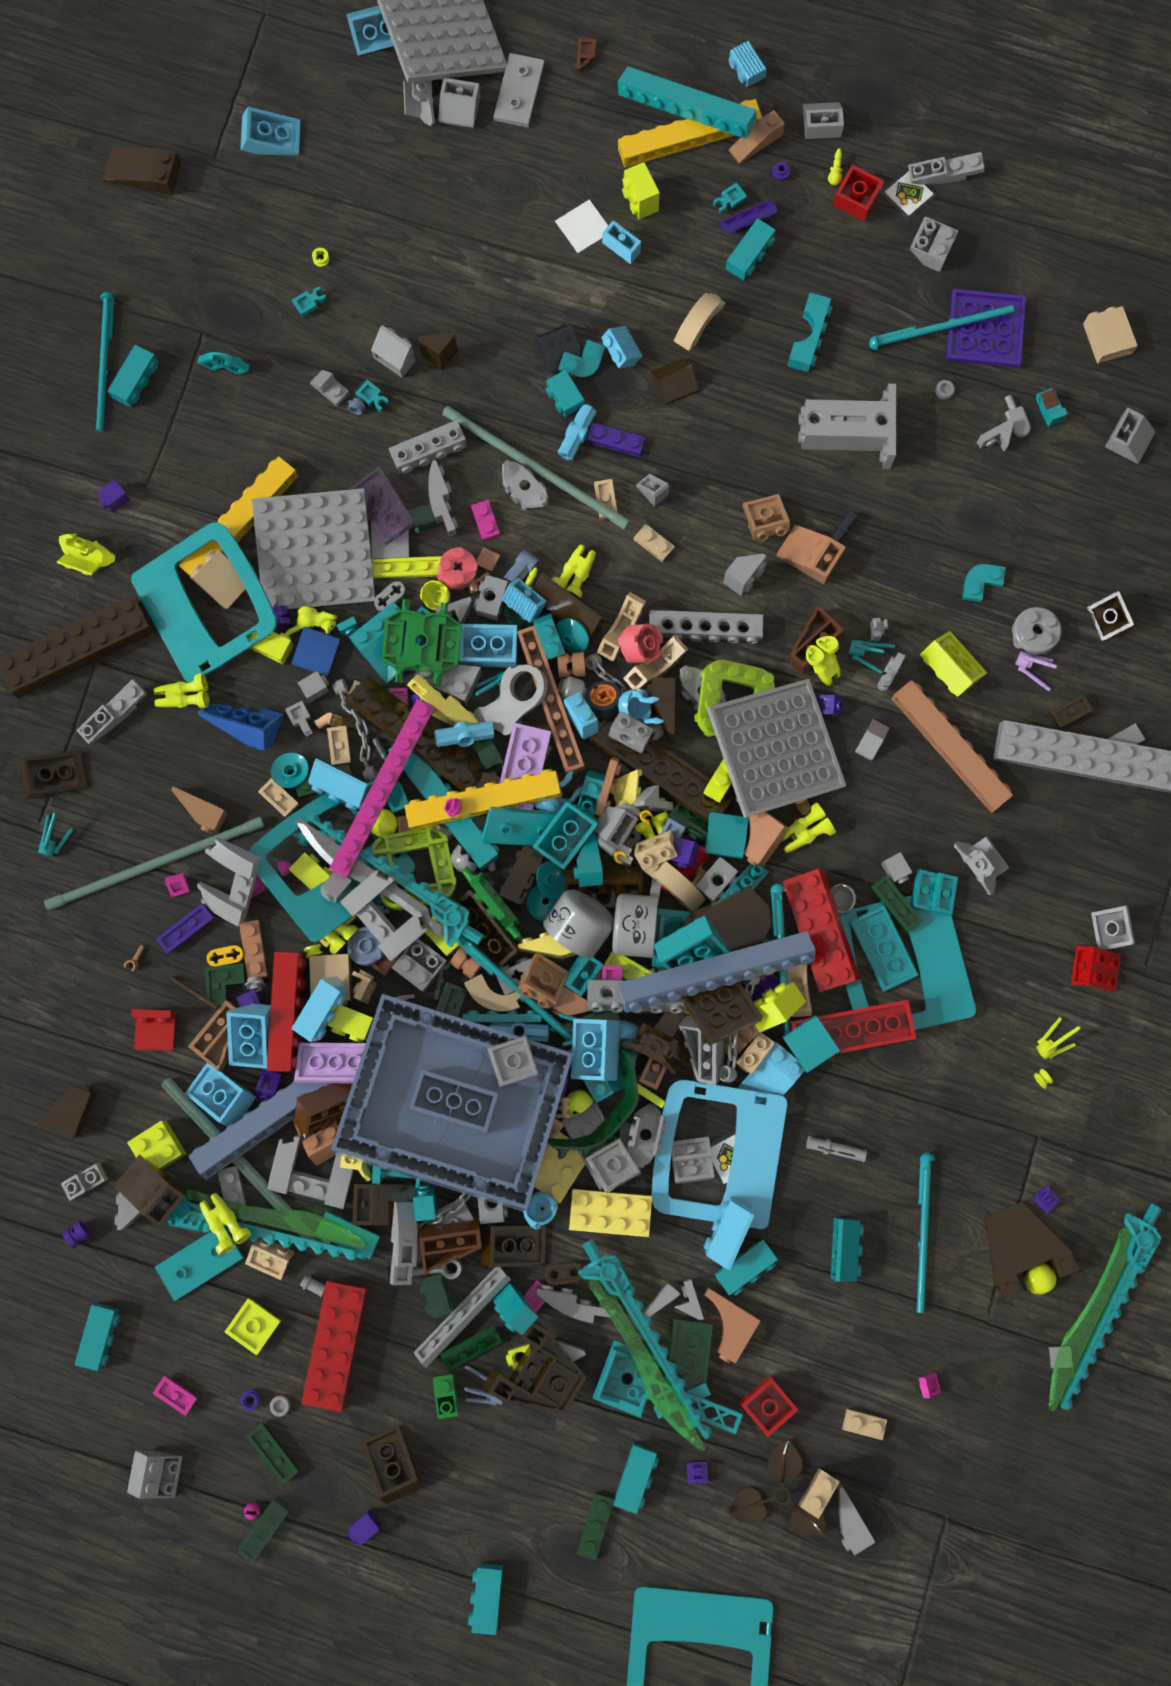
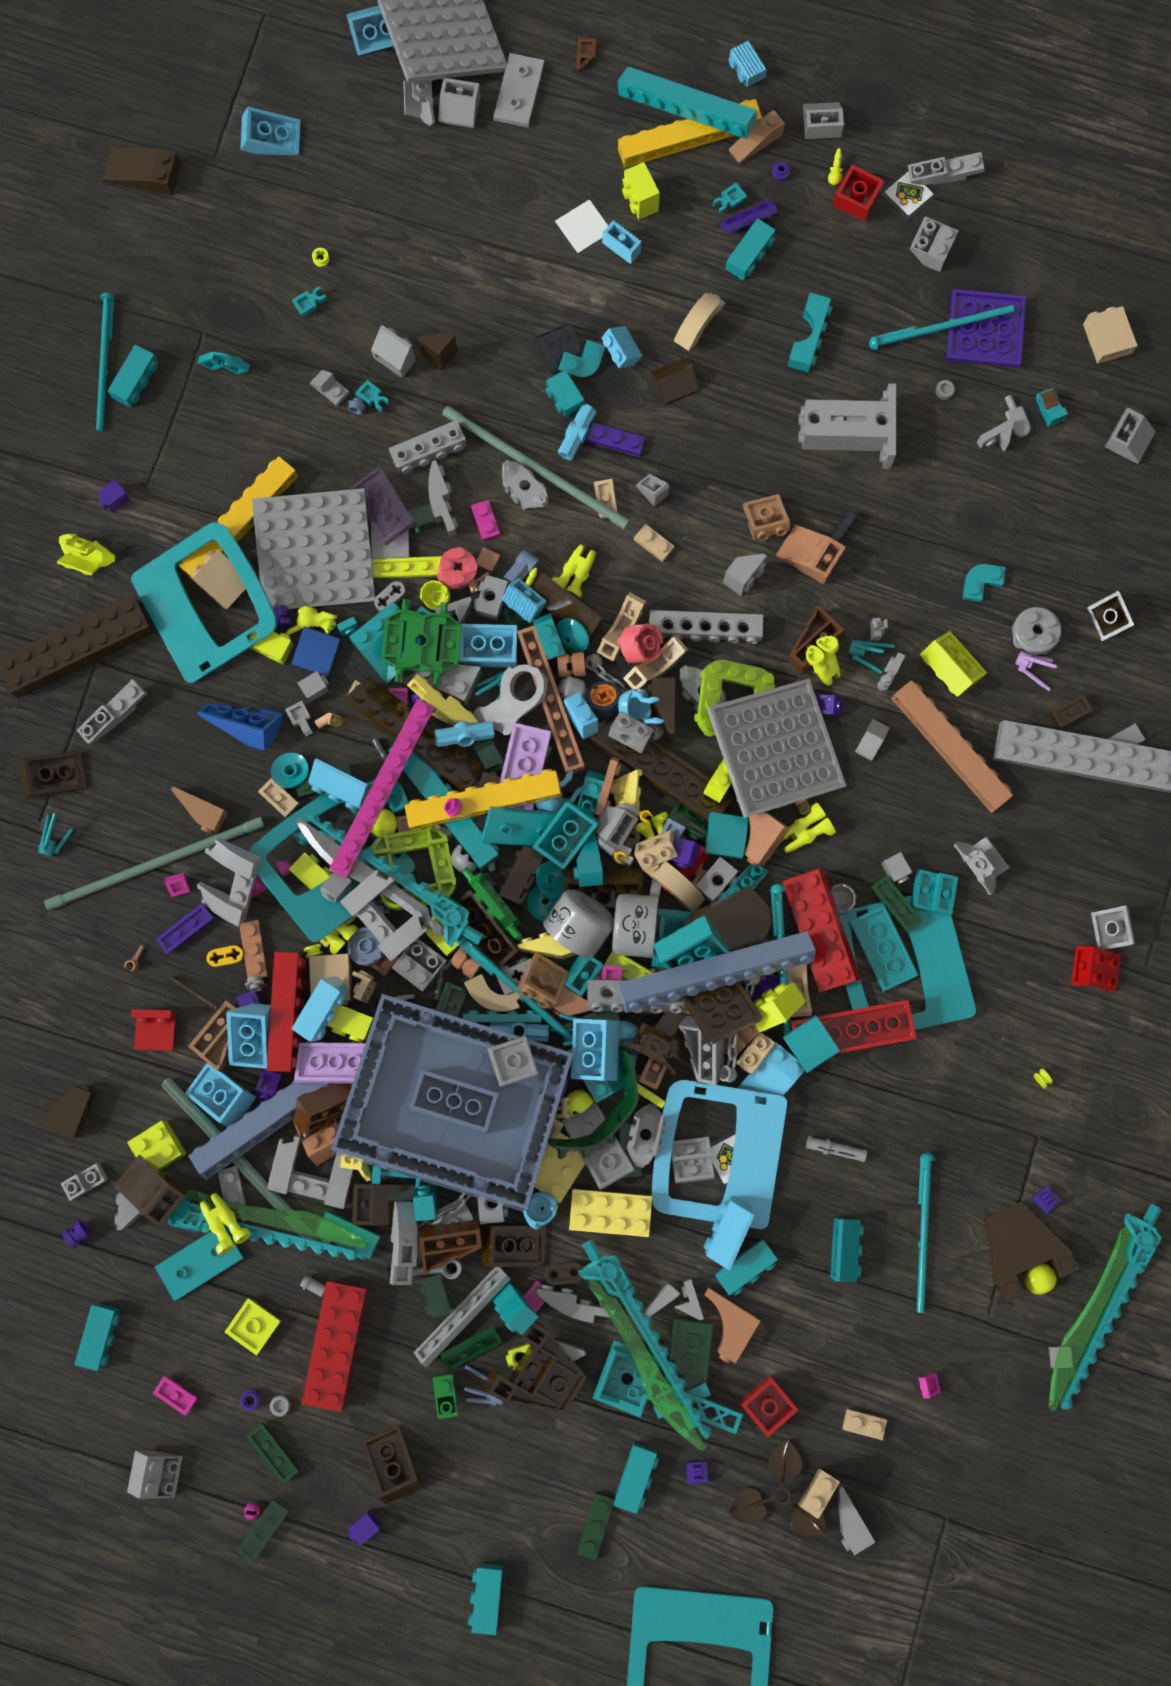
(176, 693): neon yellow piece -> none
(219, 977): dark green plate -> none
(269, 1258): tan bracket -> none
(339, 745): tan plate -> none
(370, 773): light grey piece -> none
(613, 1165): light grey plate -> none
(650, 801): light grey slope -> none
(1048, 1048): neon yellow plant -> none

